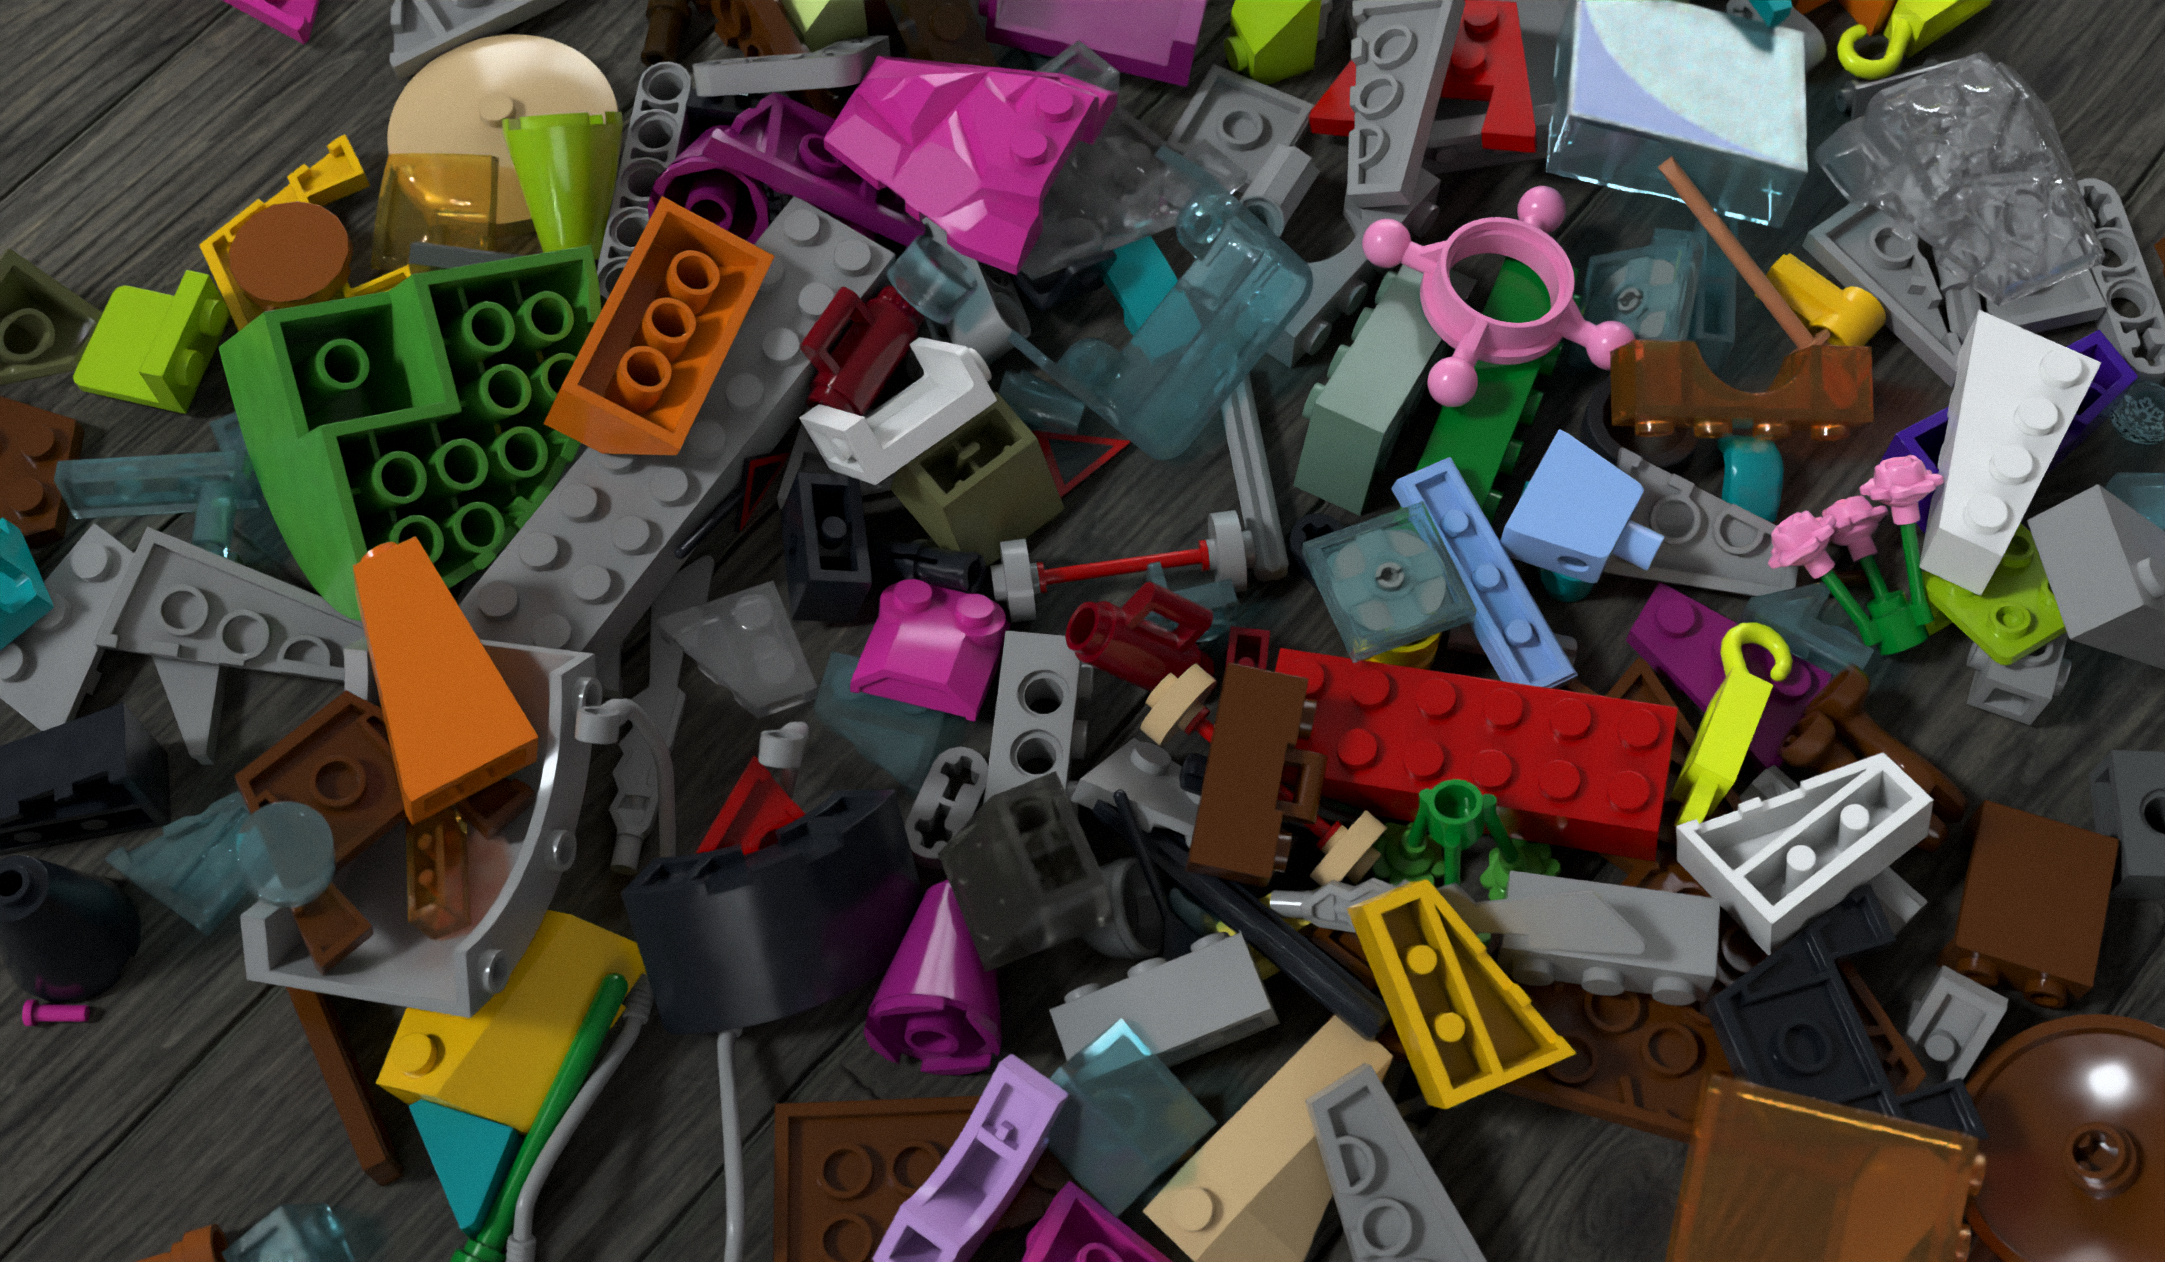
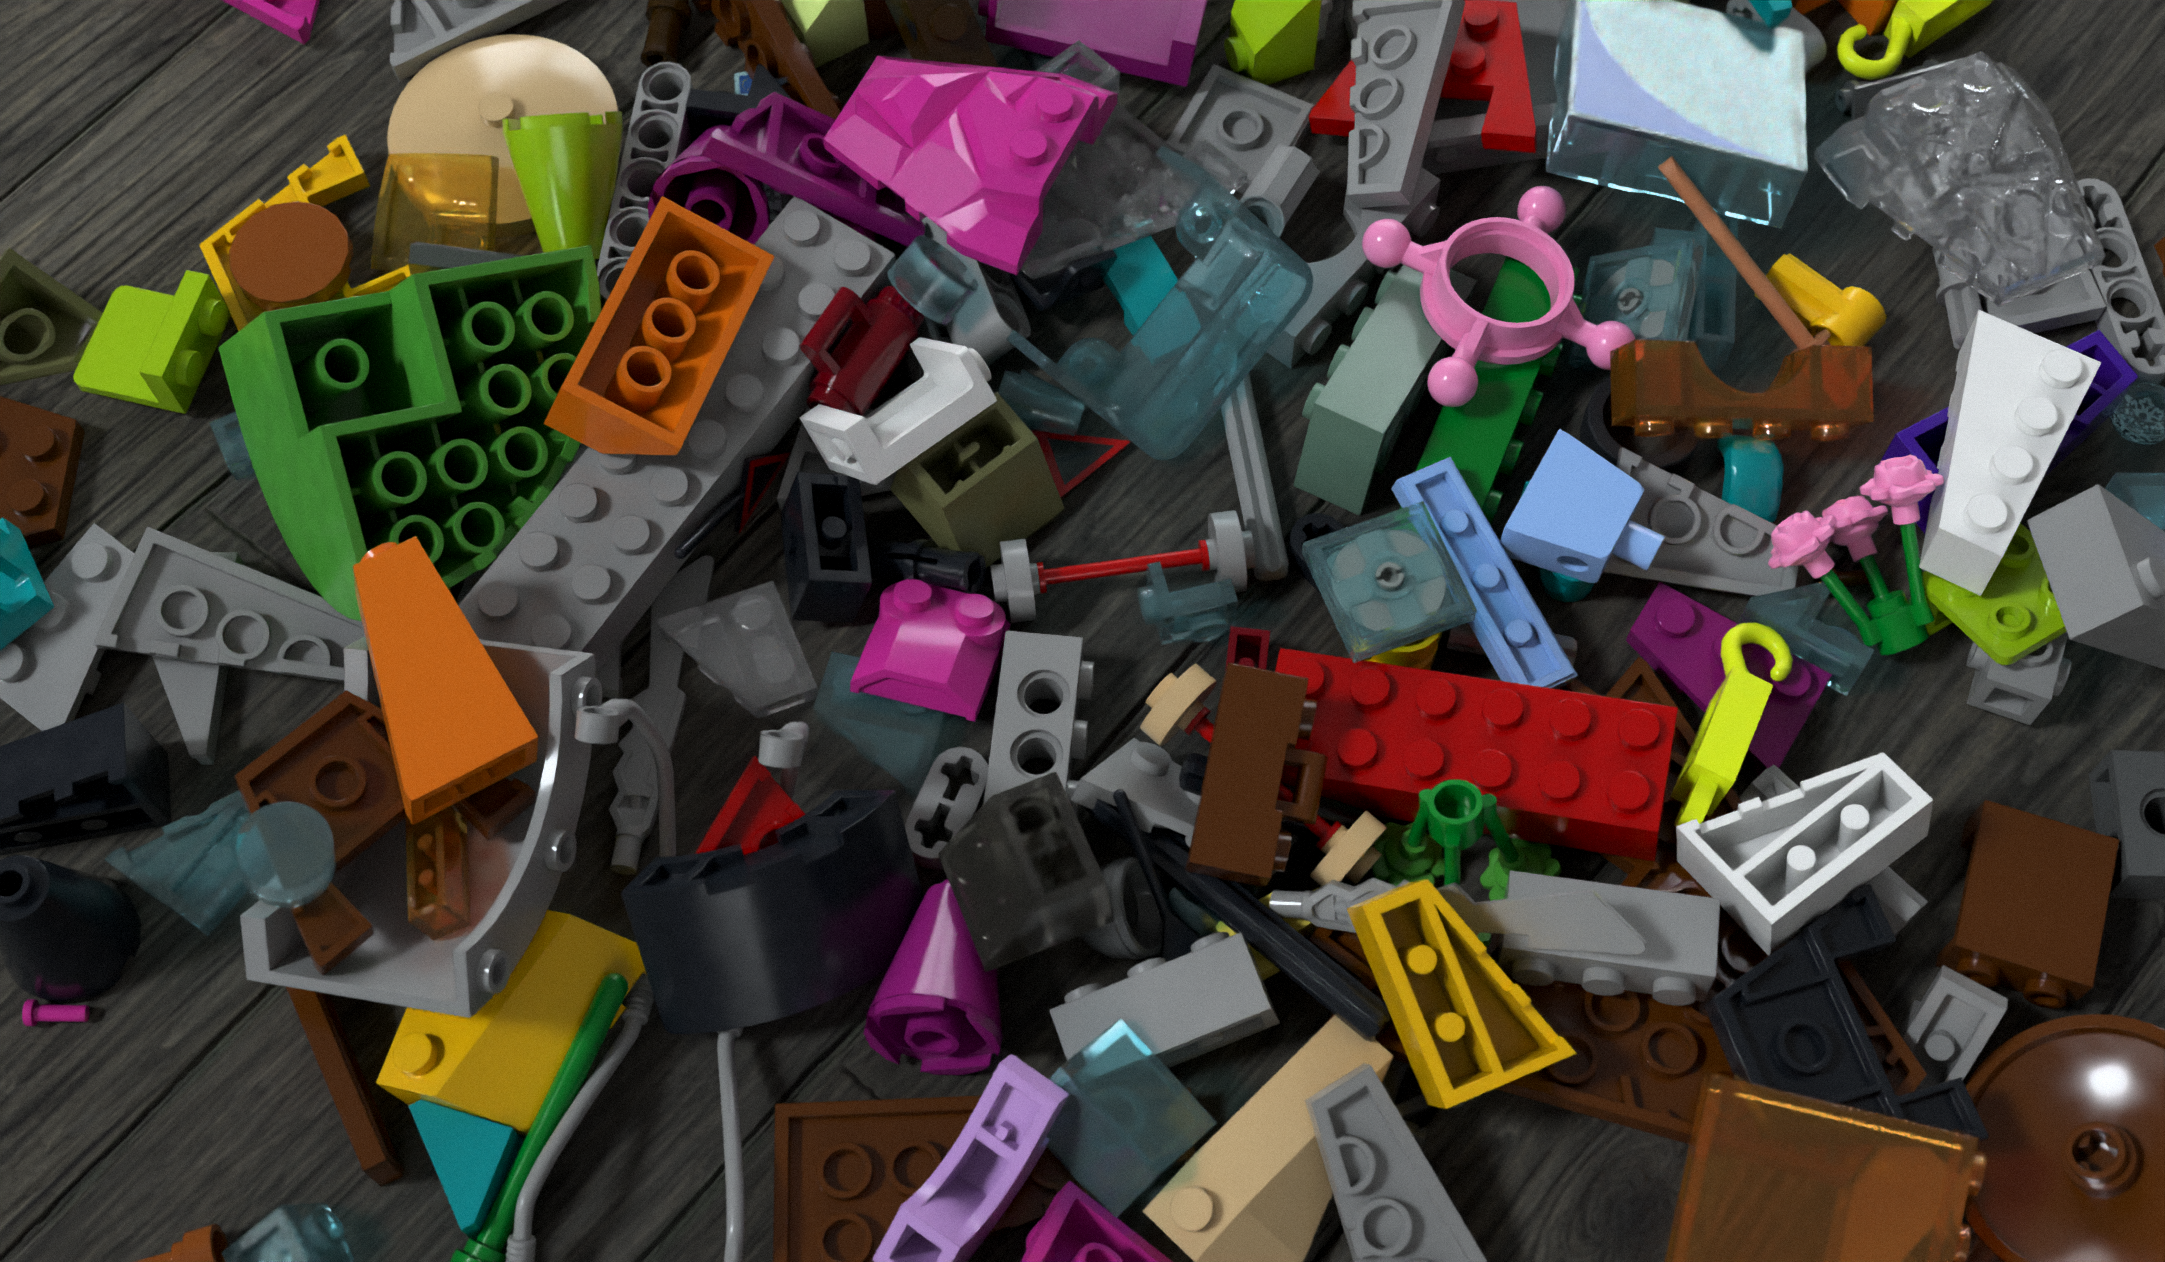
(162, 484): clear light blue piece -> none
(832, 66): light grey beam -> none
(1136, 648): dark red piece -> none
(1841, 714): reddish brown piece -> none
(1868, 255): light grey wing -> none

